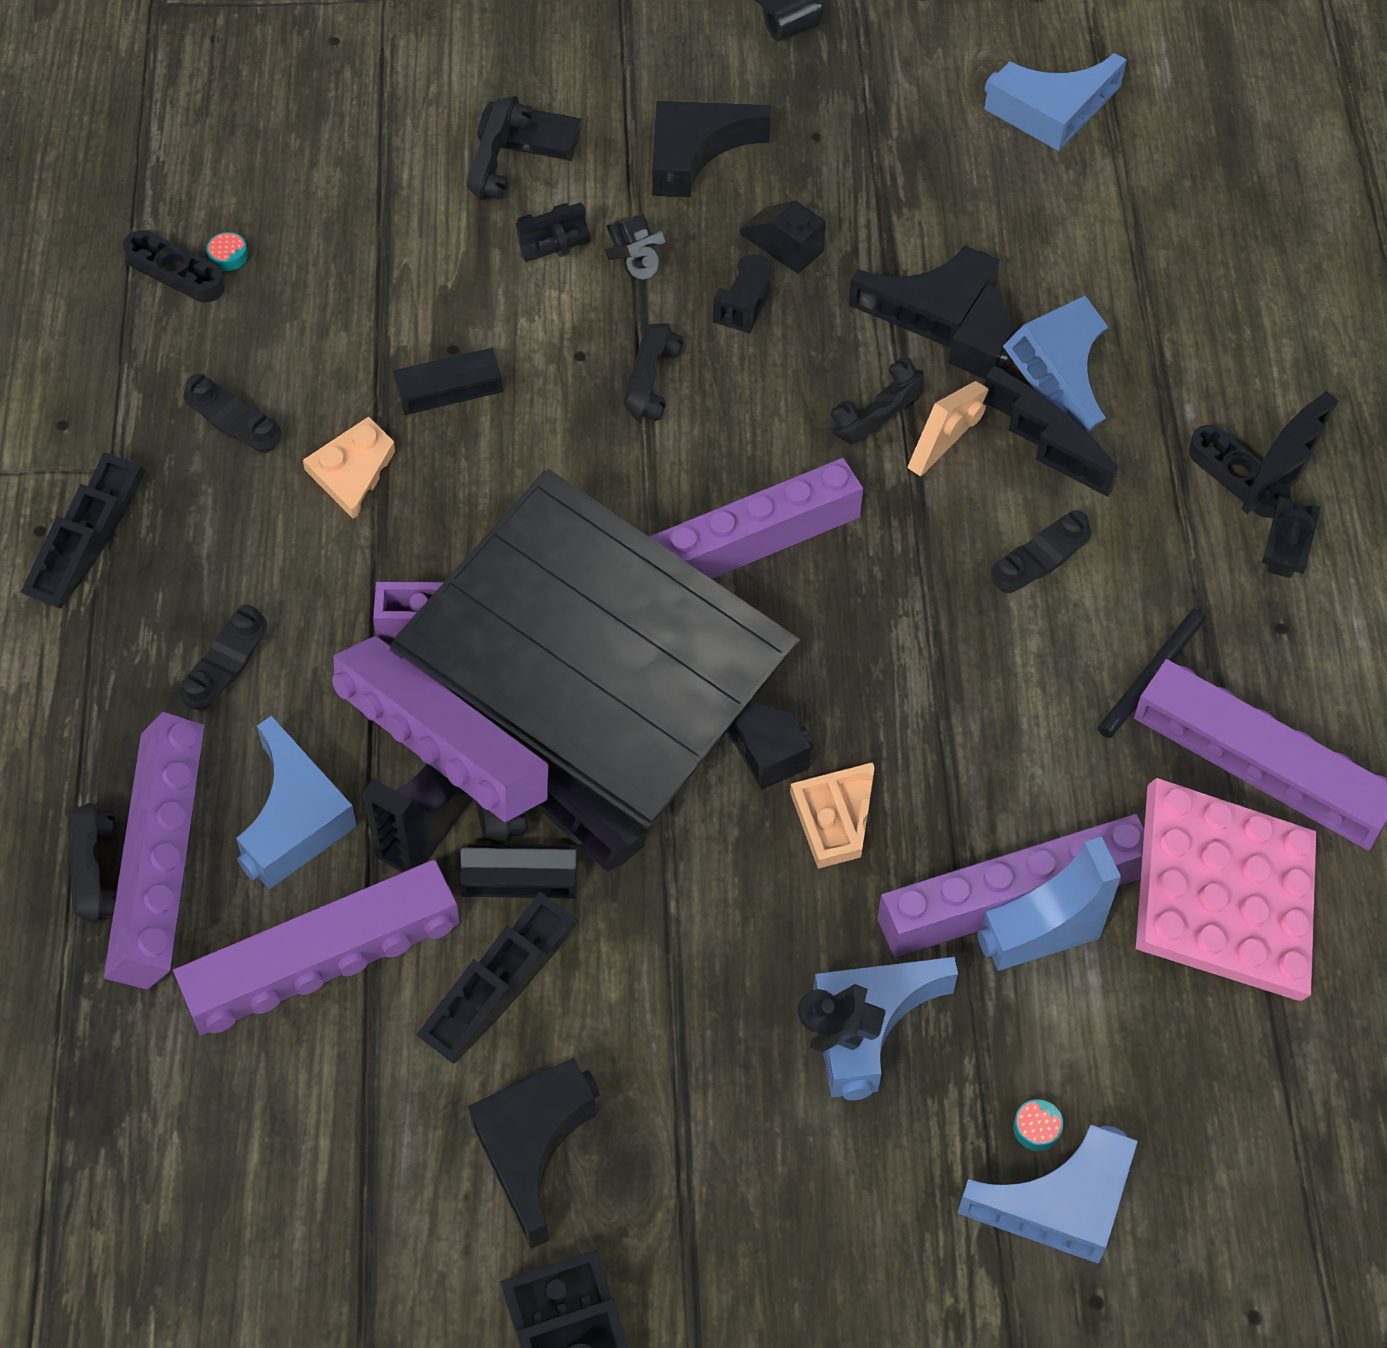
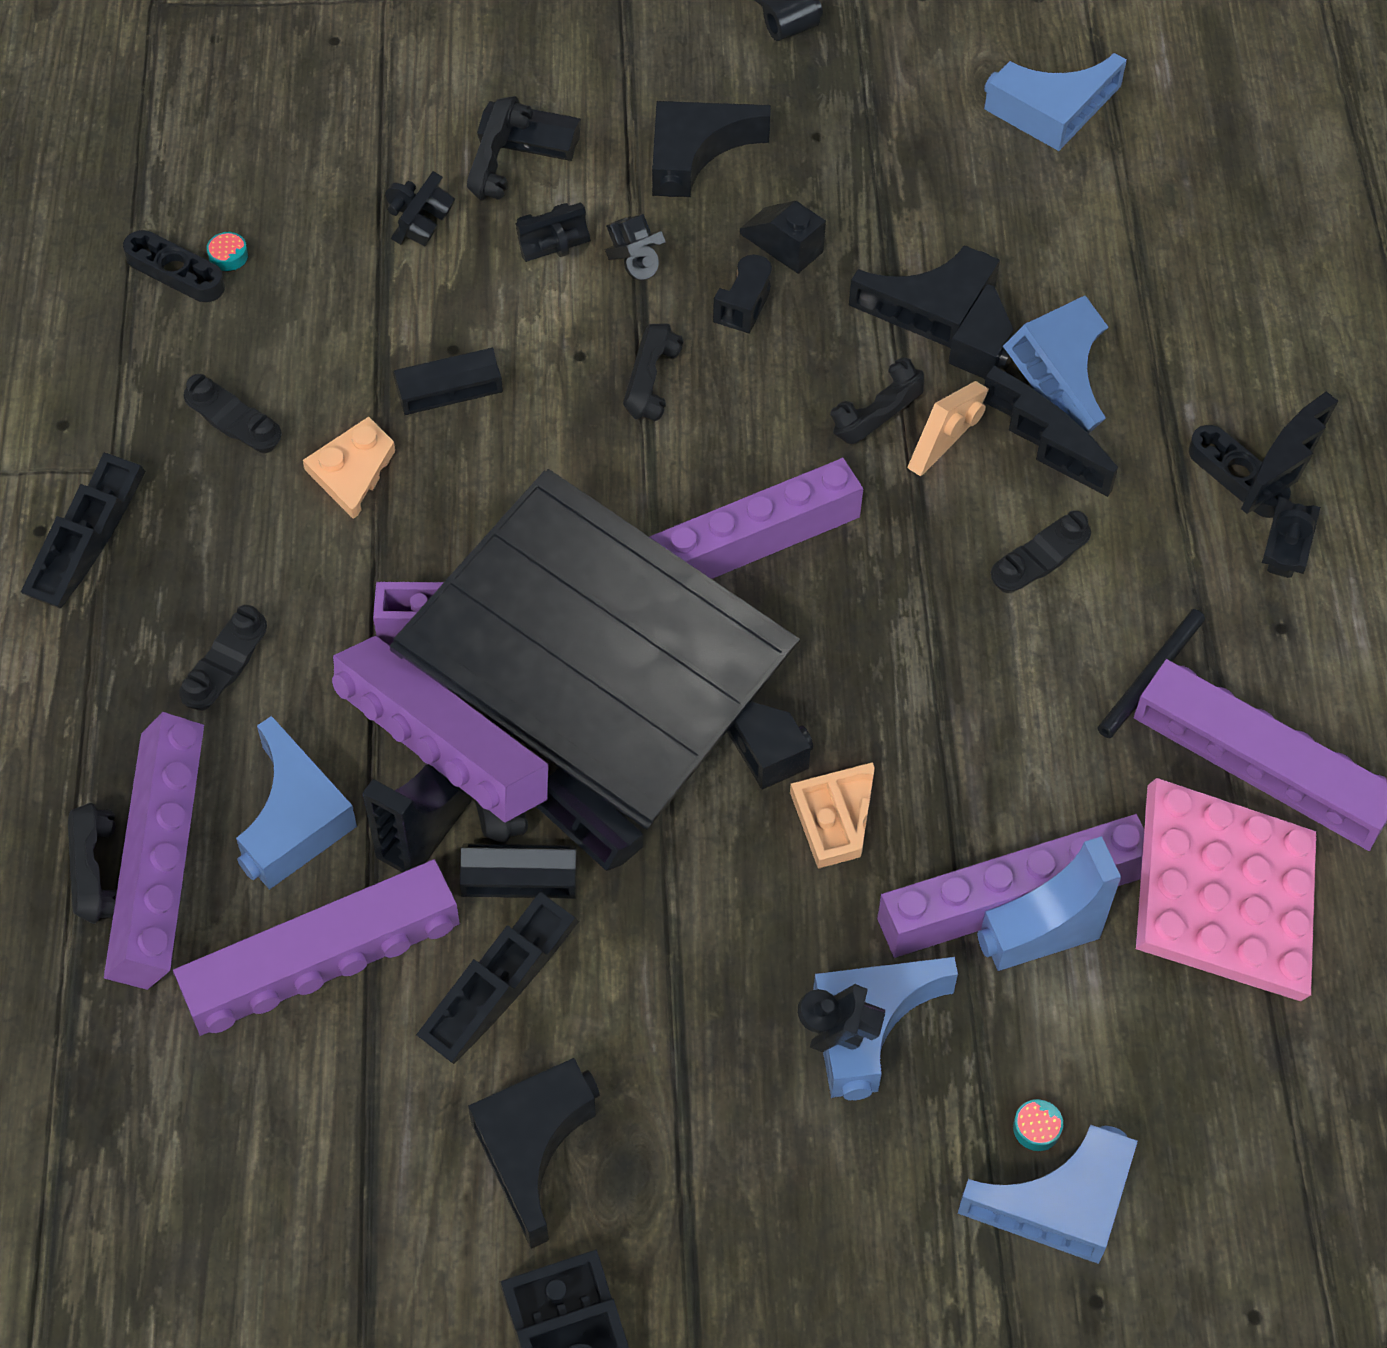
(412, 205): none -> black hips

